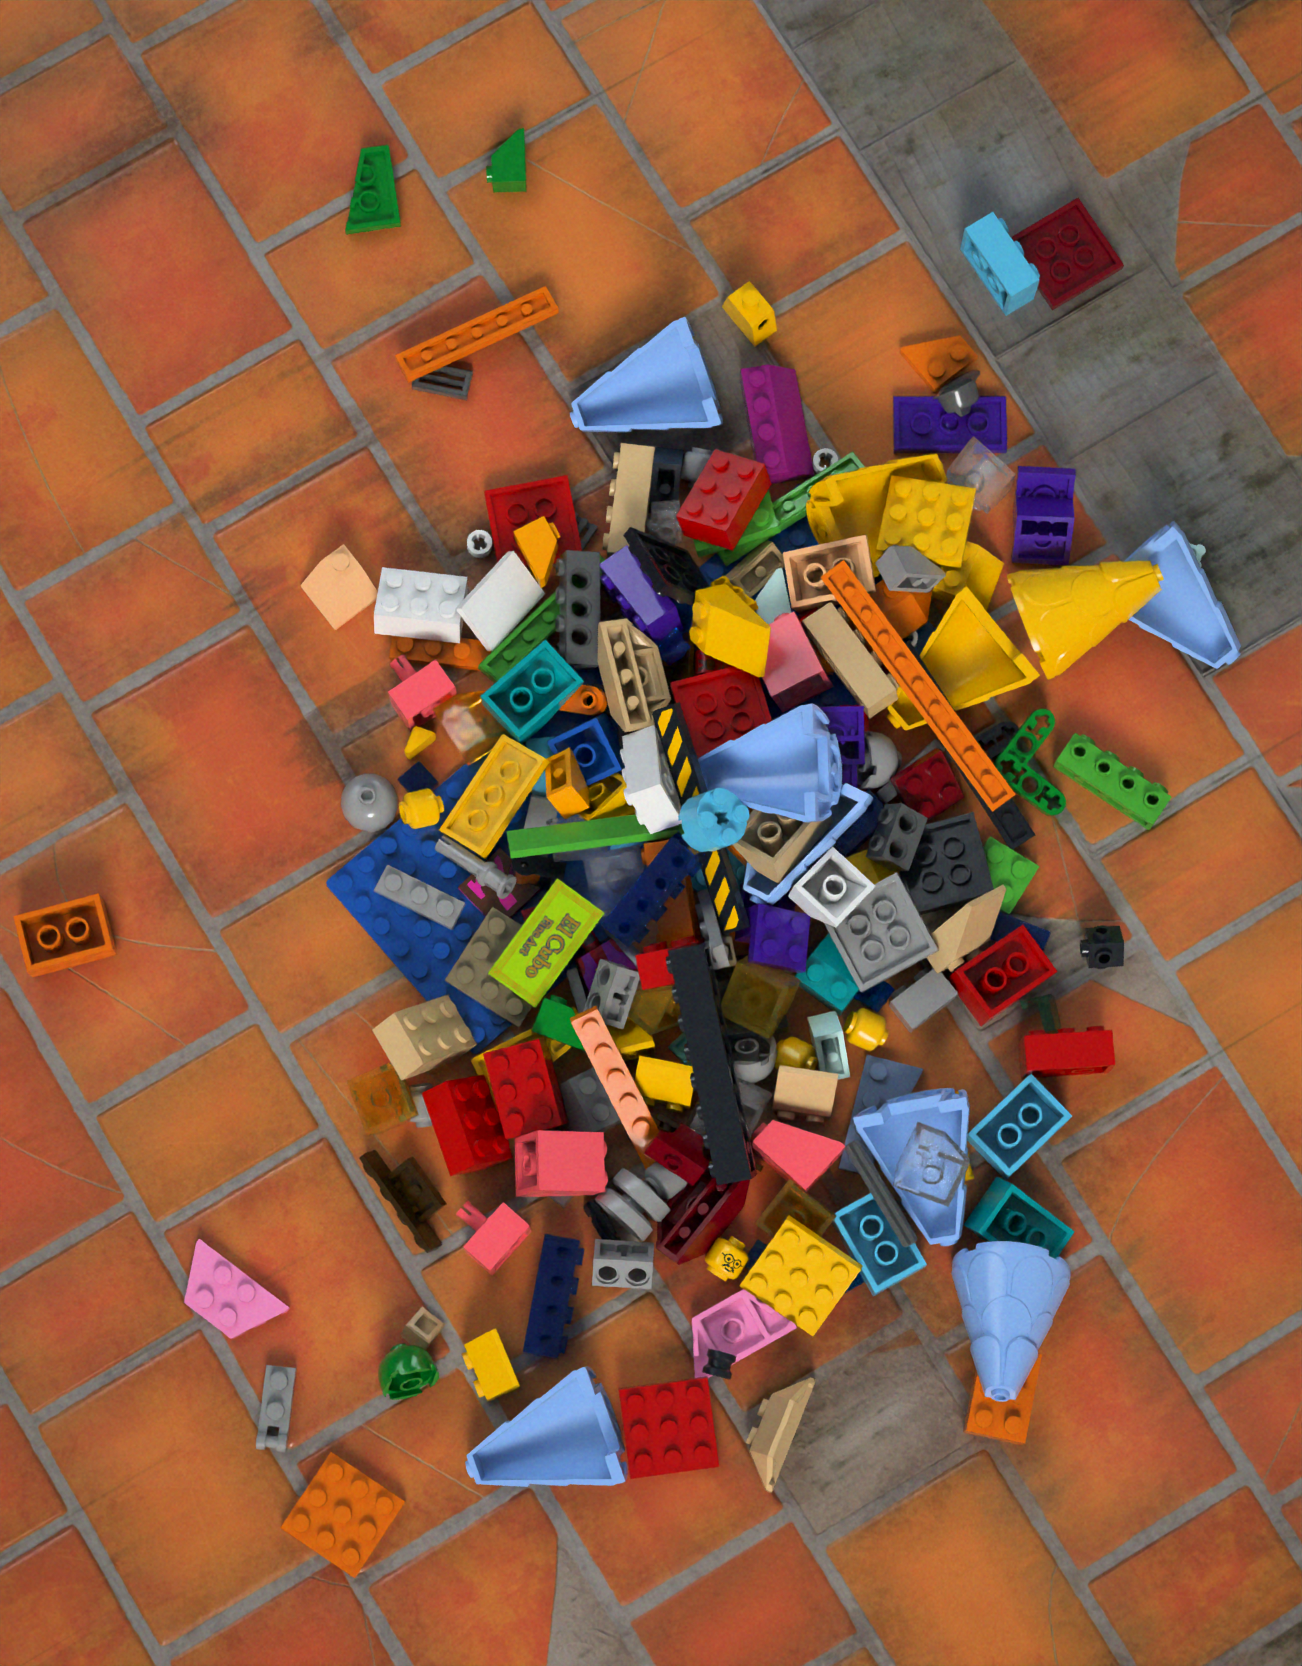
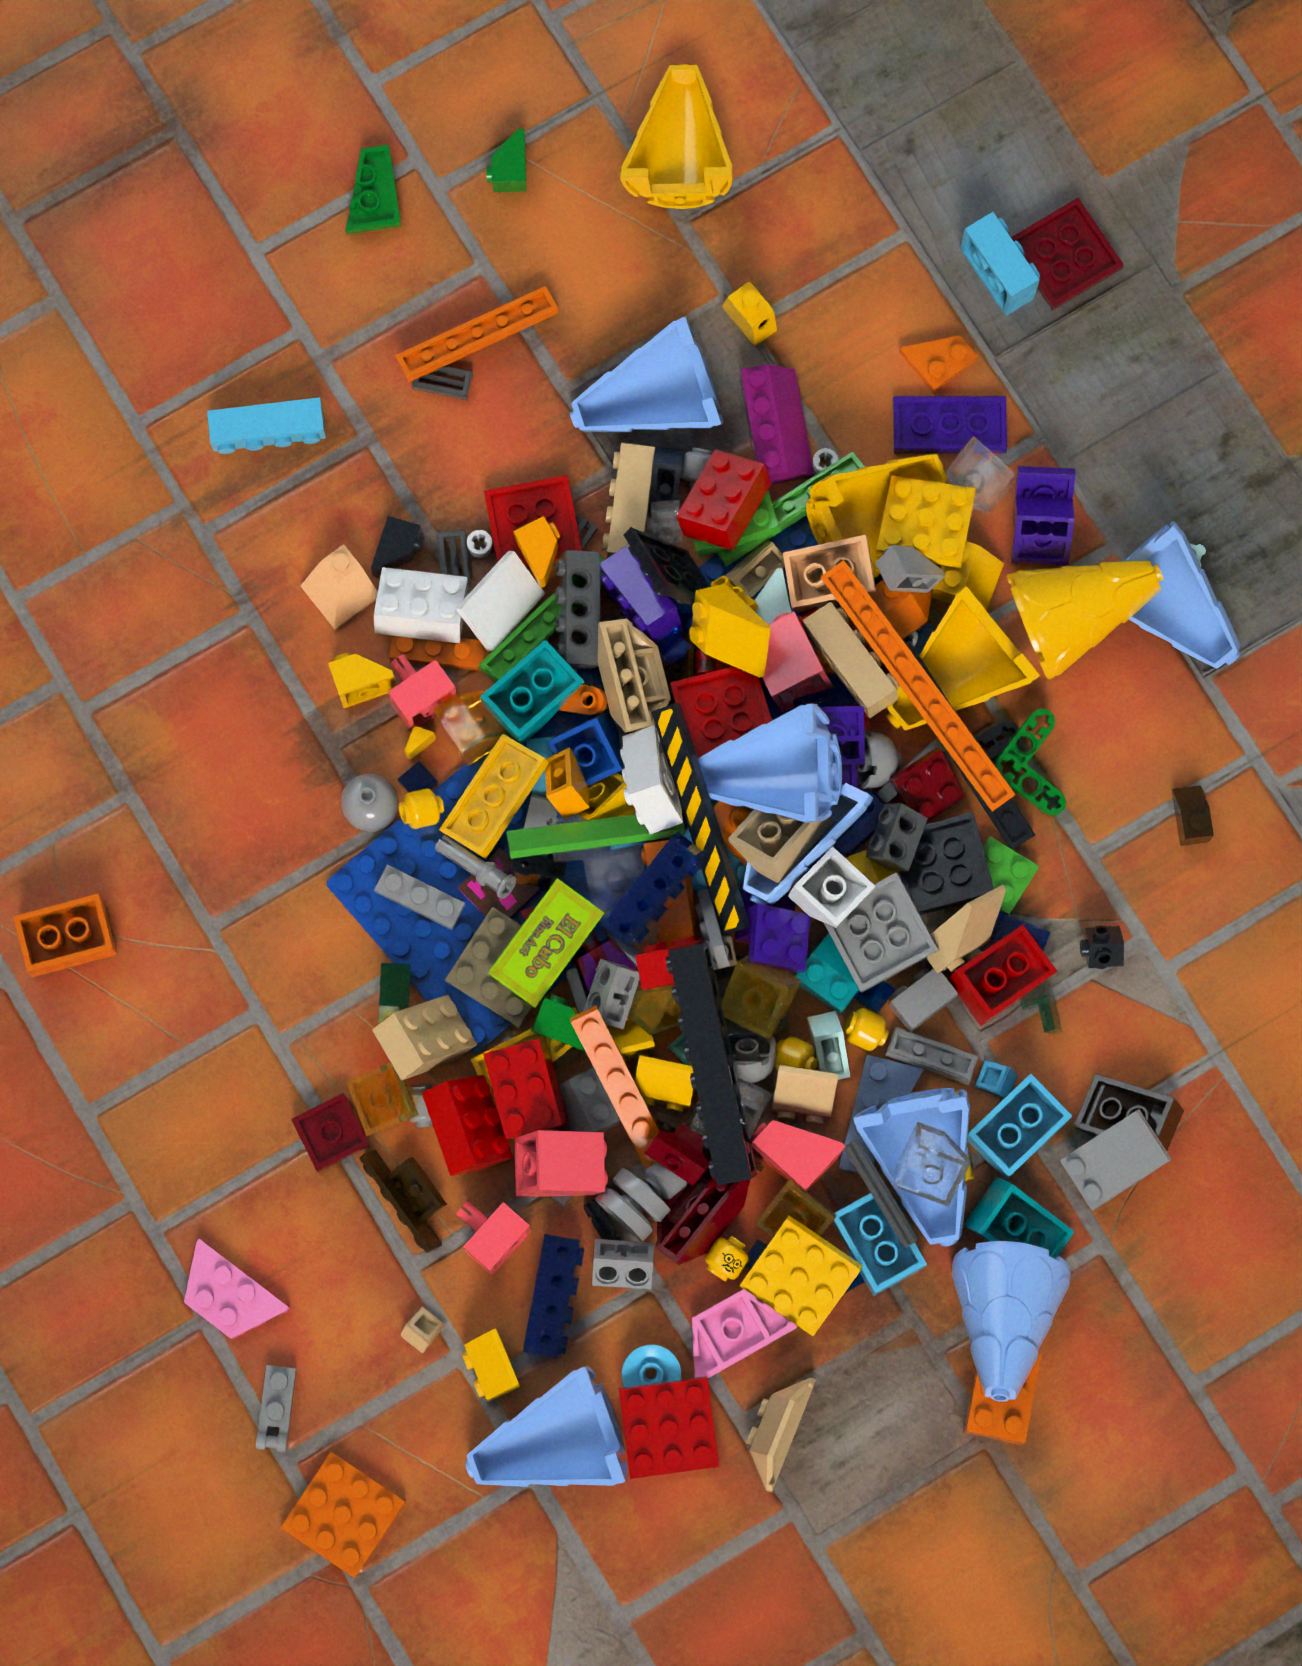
(266, 425): none -> medium azure brick
(330, 1132): none -> dark red plate
(359, 679): none -> yellow slope
(393, 989): none -> dark green slope
(397, 545): none -> black slope
(405, 1371): green cylinder -> none
(451, 535): none -> dark grey tile
(650, 1357): none -> medium azure dish
(679, 146): none -> yellow cone
(713, 820): medium azure brick -> none
(719, 1364): black wheel -> none
(829, 697): none -> clear blue plate
(931, 1055): none -> light grey tile
(959, 394): dark grey piece -> none
(996, 1079): none -> medium azure slope
(1066, 1052): red brick -> none
(1112, 781): bright green brick -> none
(1114, 1100): none -> dark brown slope
(1115, 1160): none -> light grey slope
(1192, 815): none -> dark brown slope

